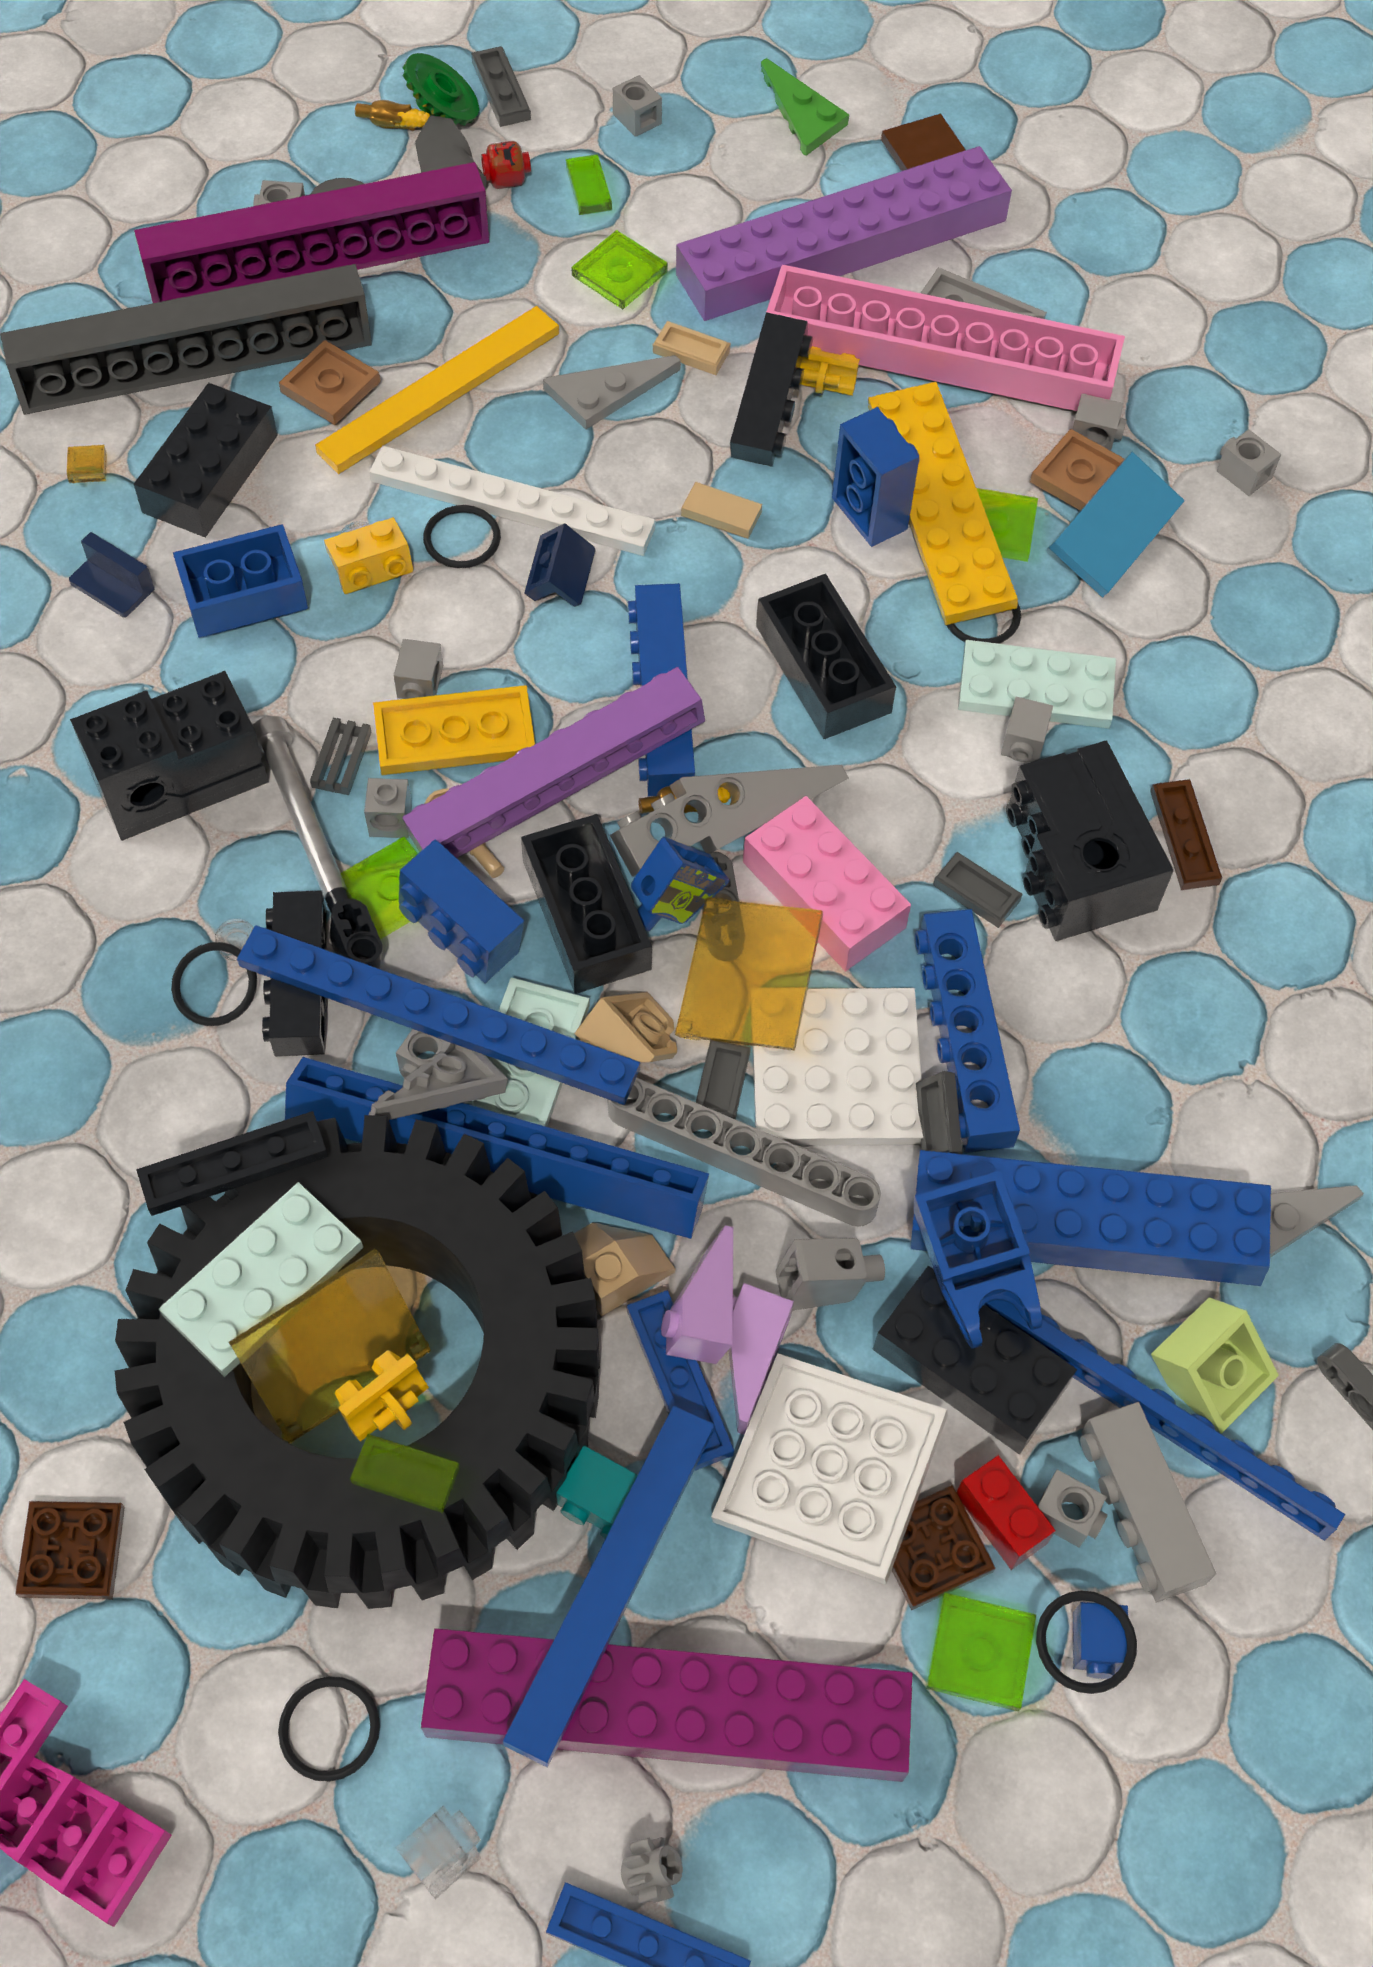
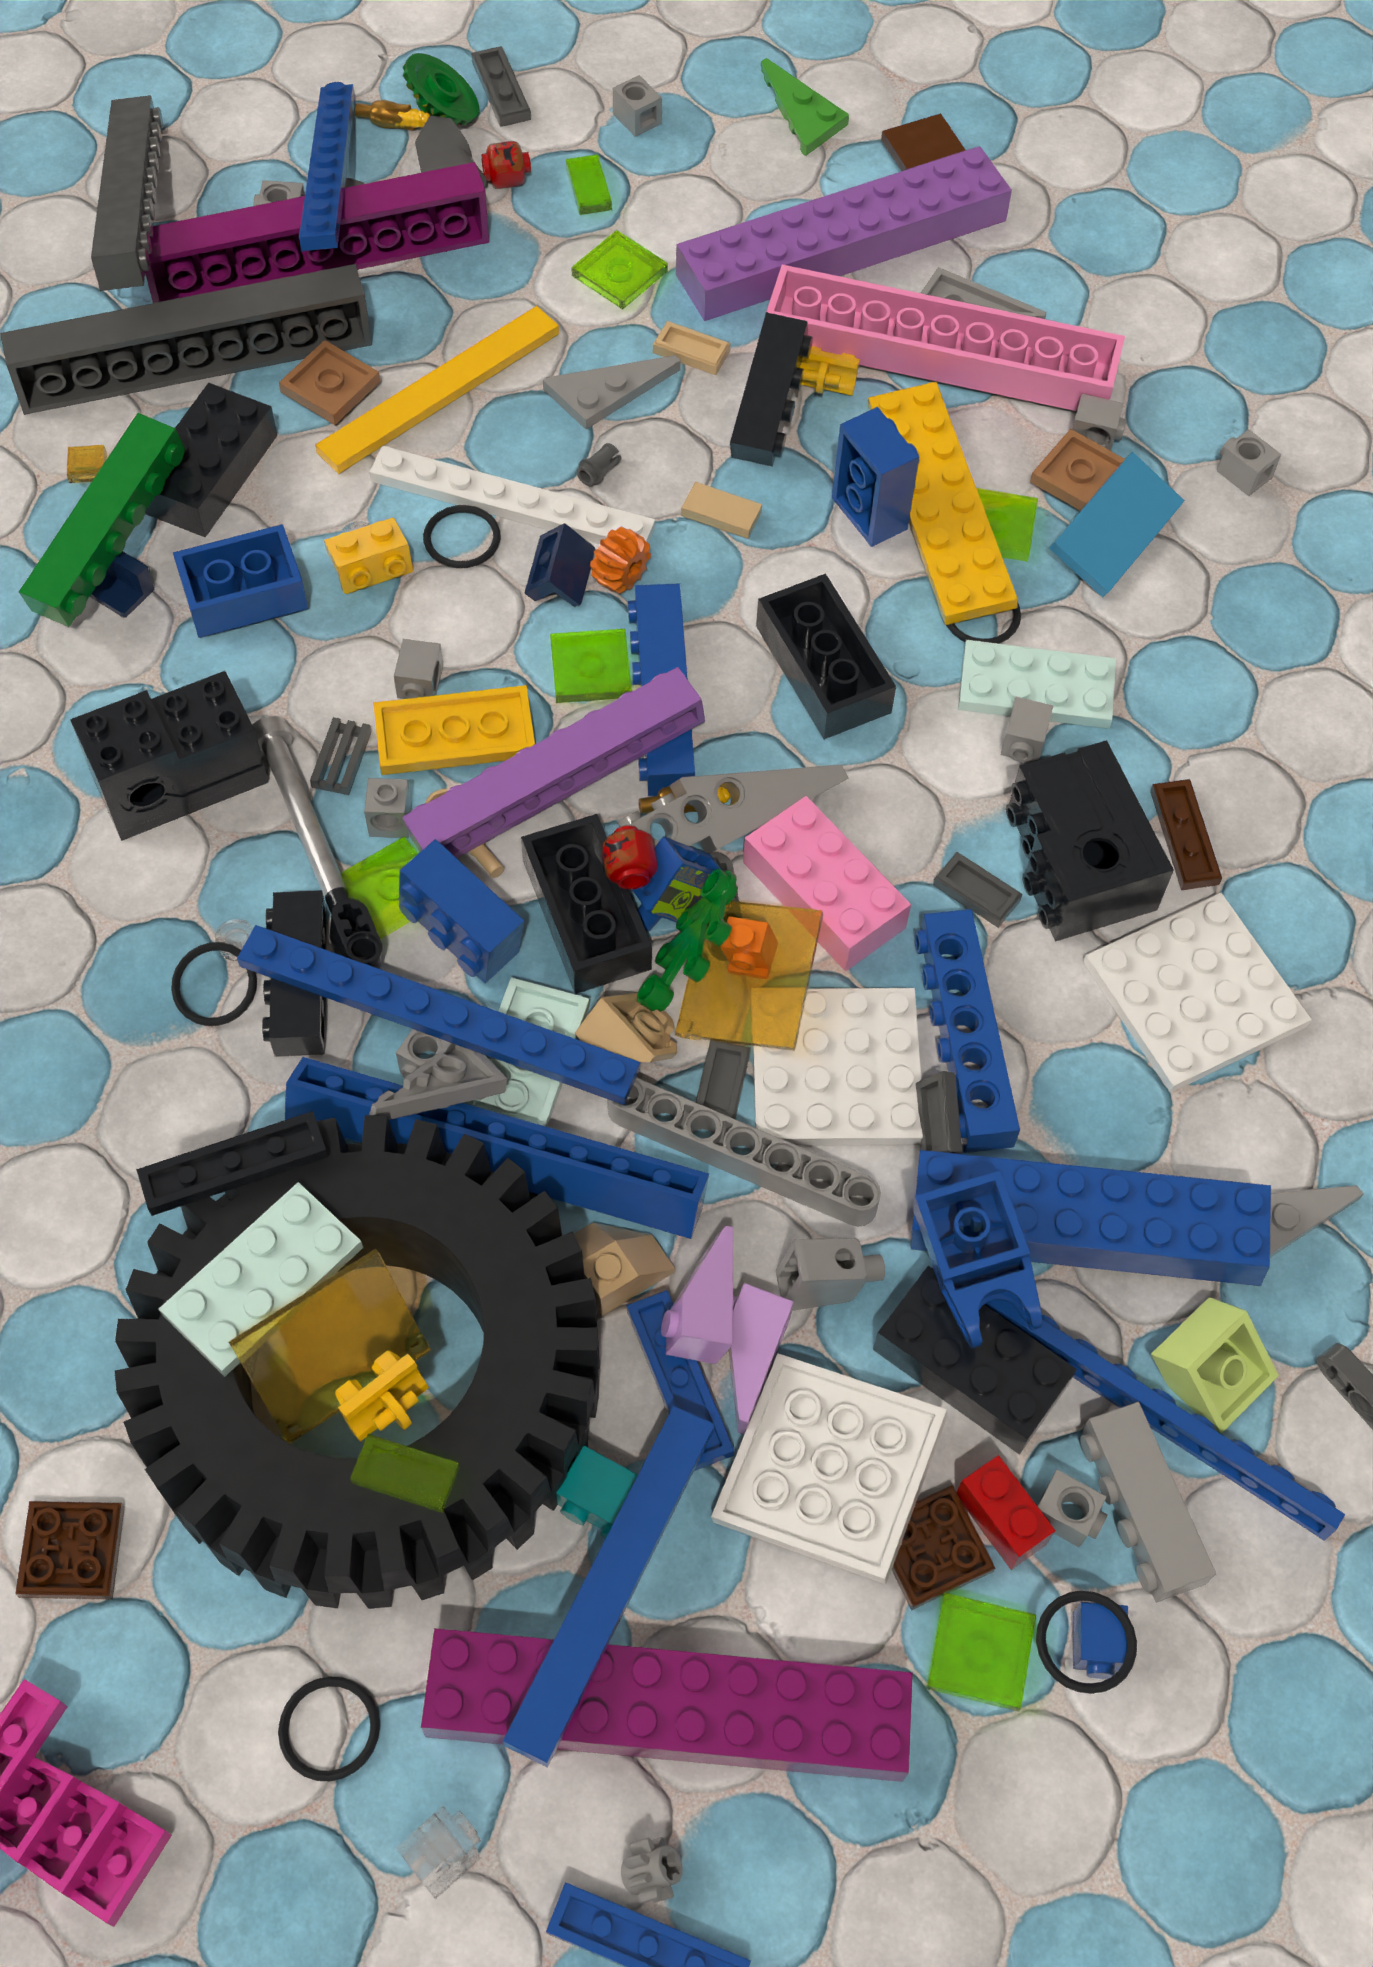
(103, 520): none -> green brick
(127, 194): none -> dark grey brick
(327, 168): none -> blue plate
(590, 665): none -> clear neon green tile
(592, 469): none -> dark grey pin
(620, 560): none -> orange gear
(630, 857): none -> red head
(716, 893): none -> green plant
(750, 948): none -> orange brick
(1196, 992): none -> white plate

